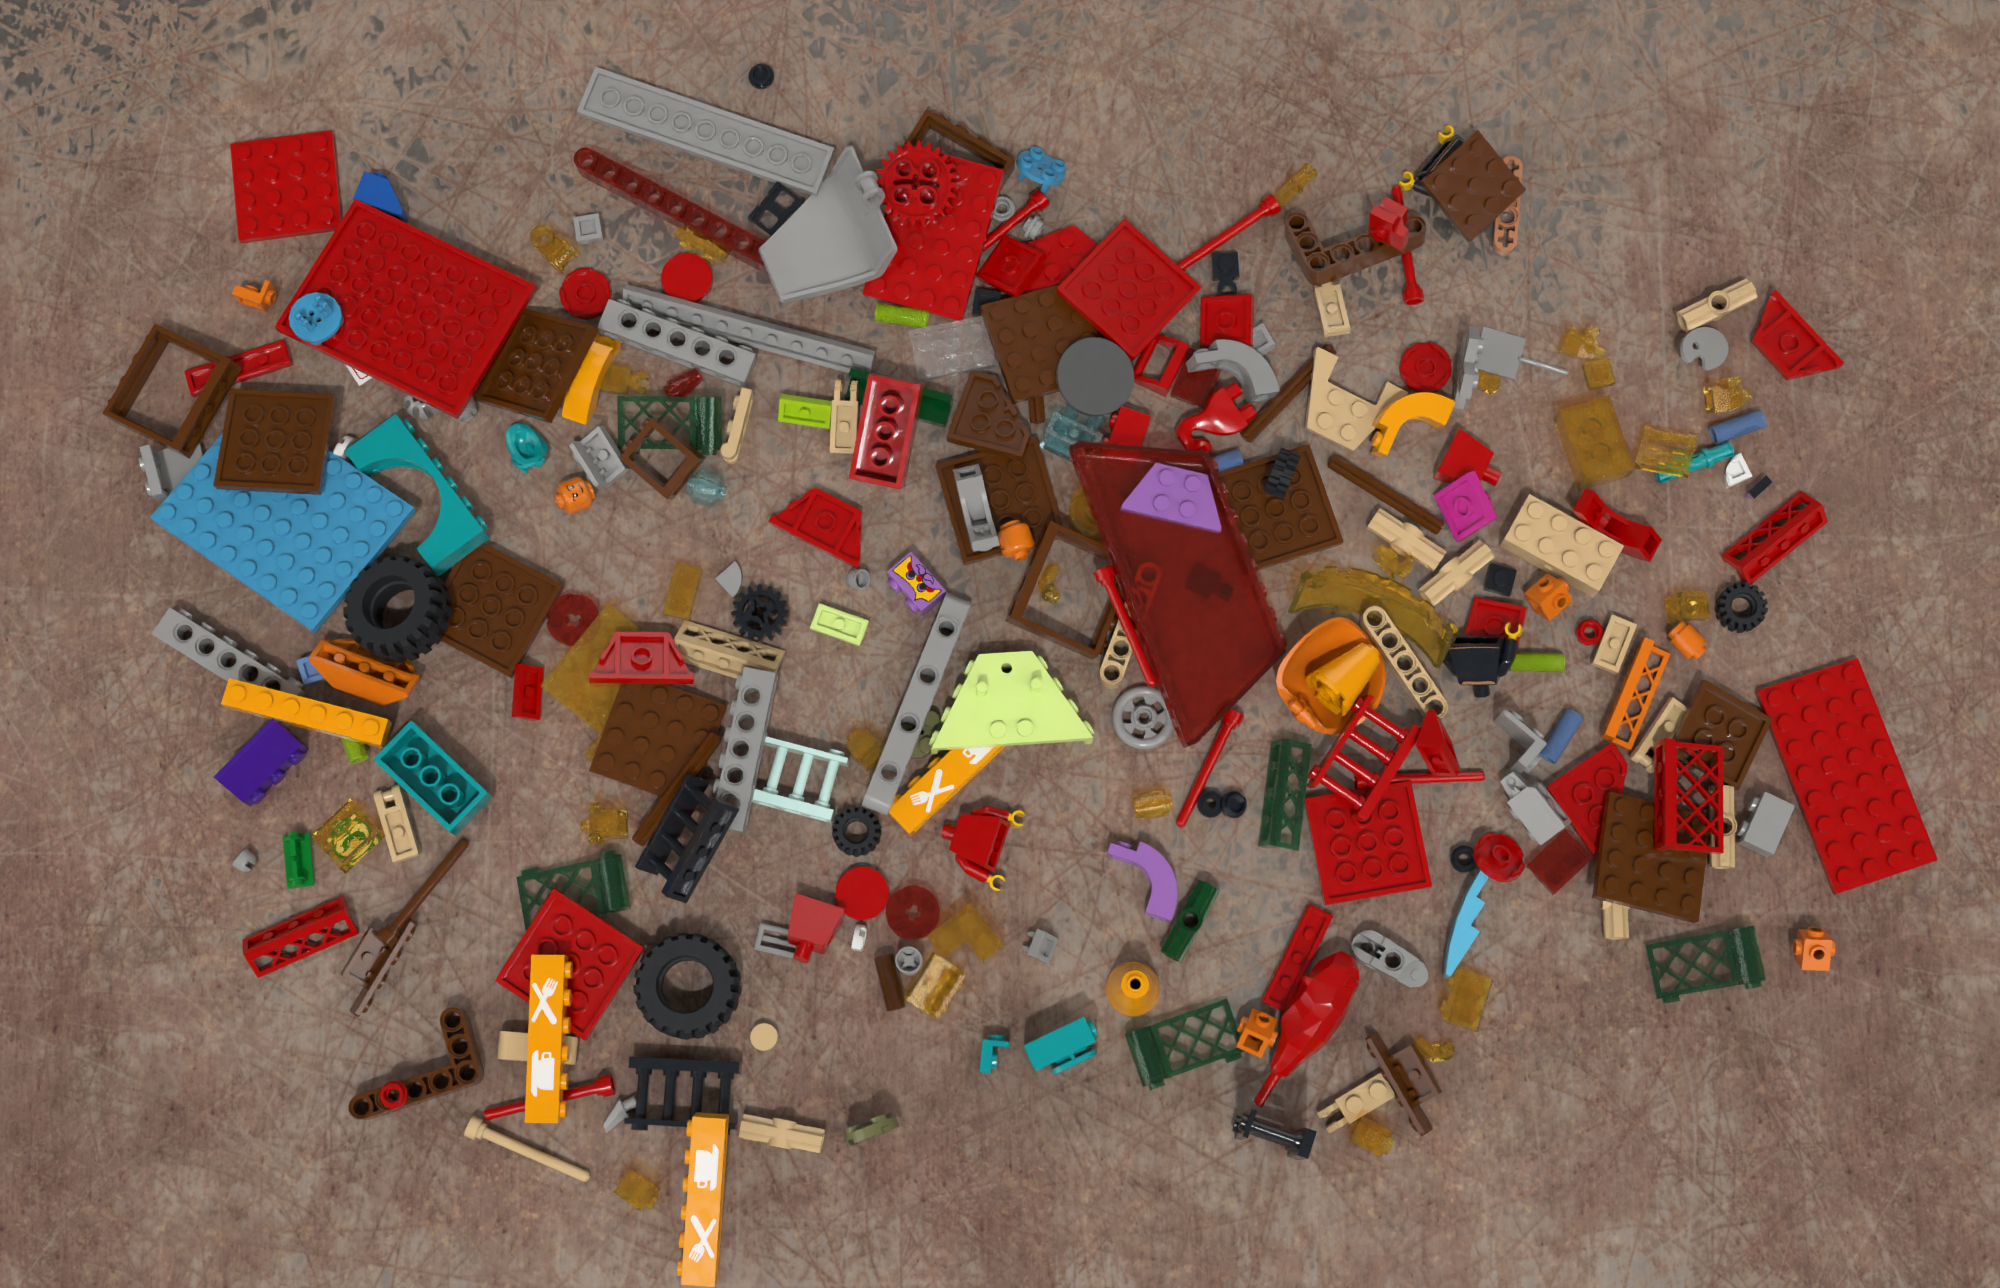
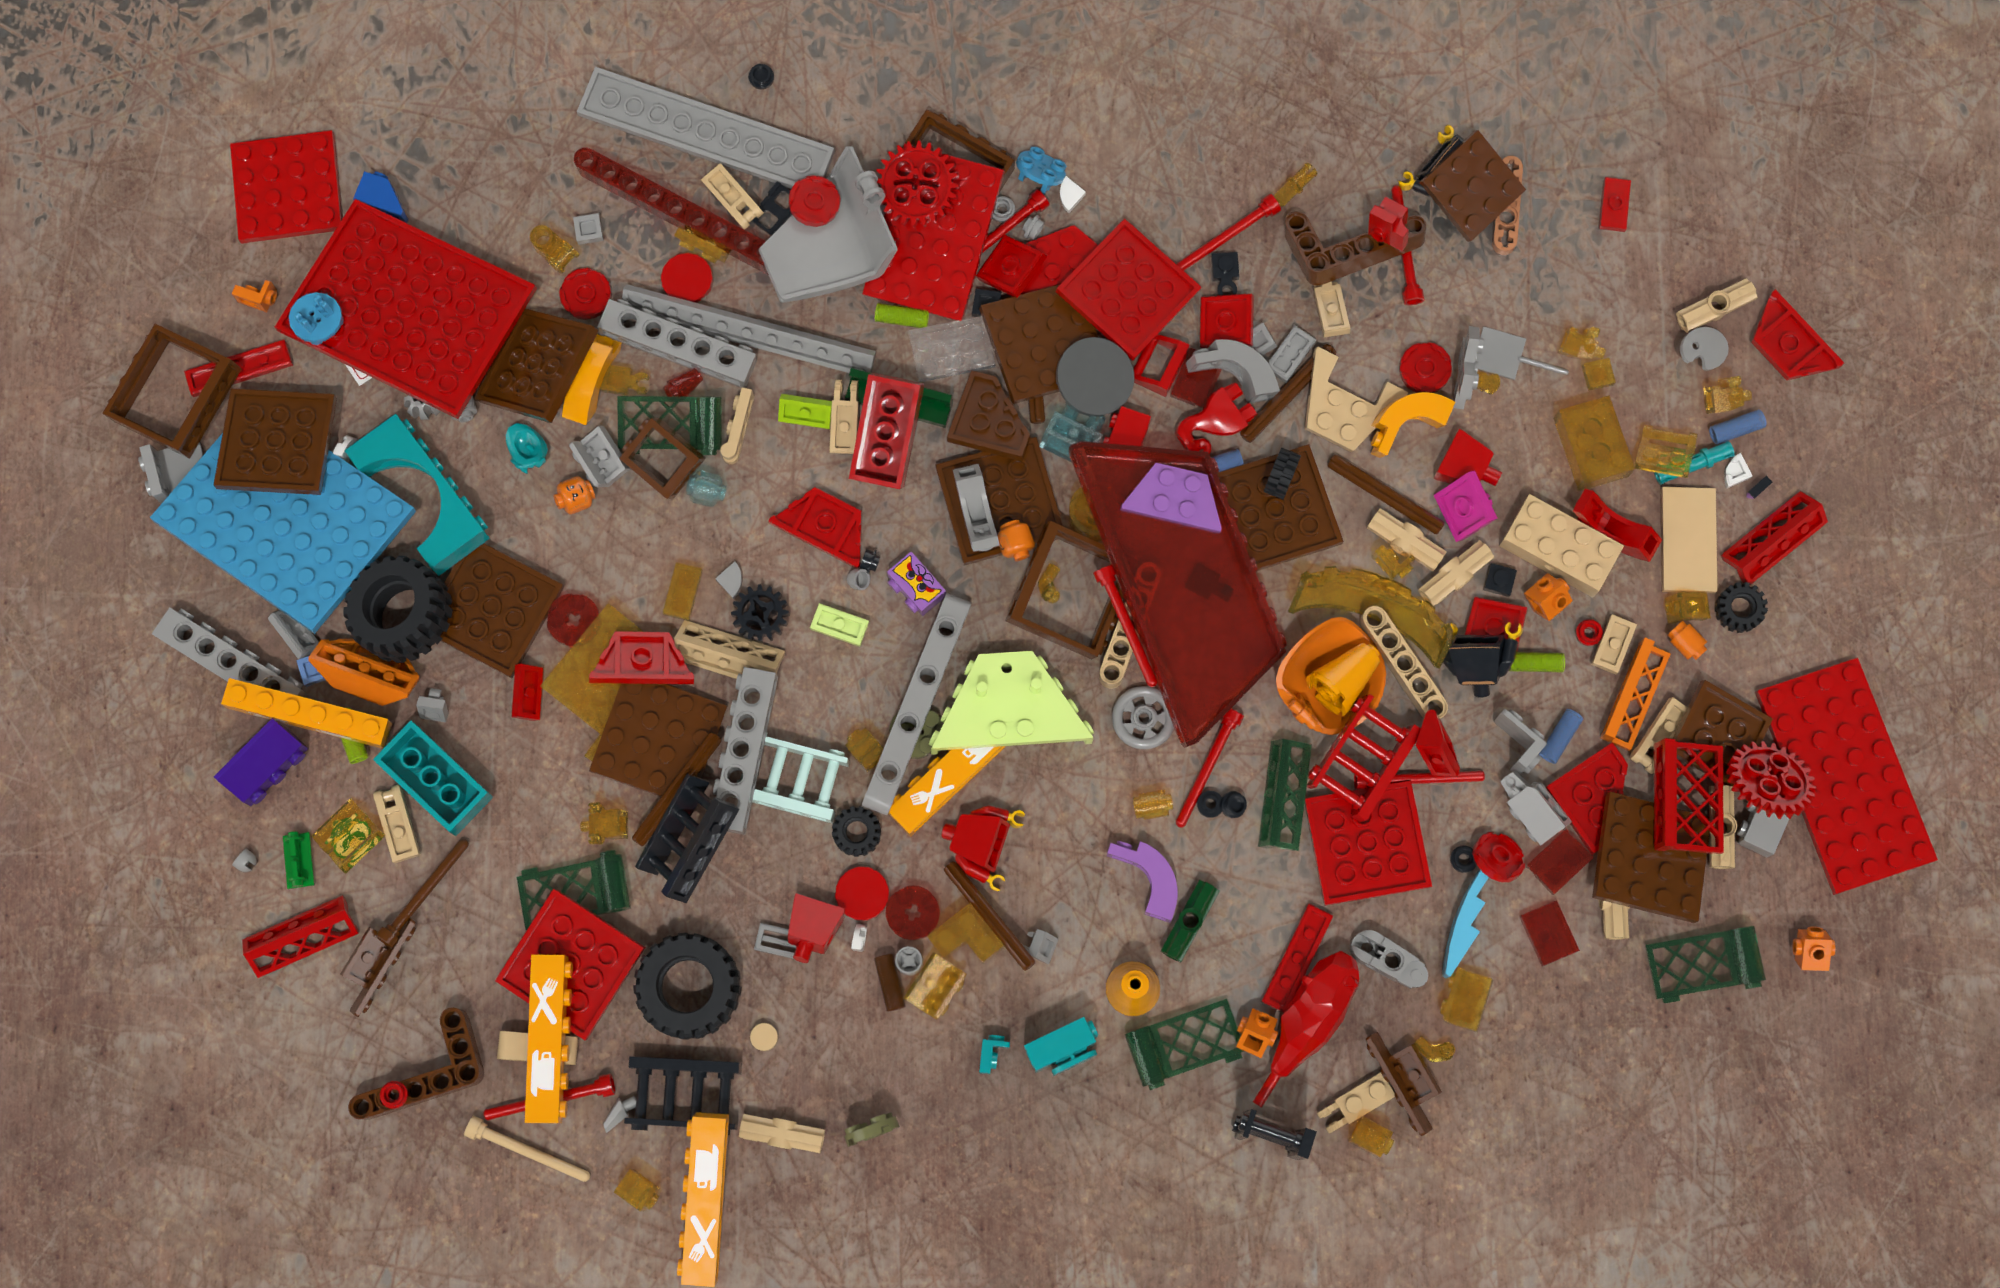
(295, 635): none -> light grey plate
(433, 706): none -> light grey tile
(731, 195): none -> tan plate
(814, 201): none -> red tile
(870, 561): none -> black plate
(989, 915): none -> reddish brown axle
(1070, 194): none -> white tile
(1291, 353): none -> light grey plate
(1549, 933): none -> clear red plate
(1615, 204): none -> red plate
(1688, 539): none -> tan tile
(1771, 780): none -> red gear

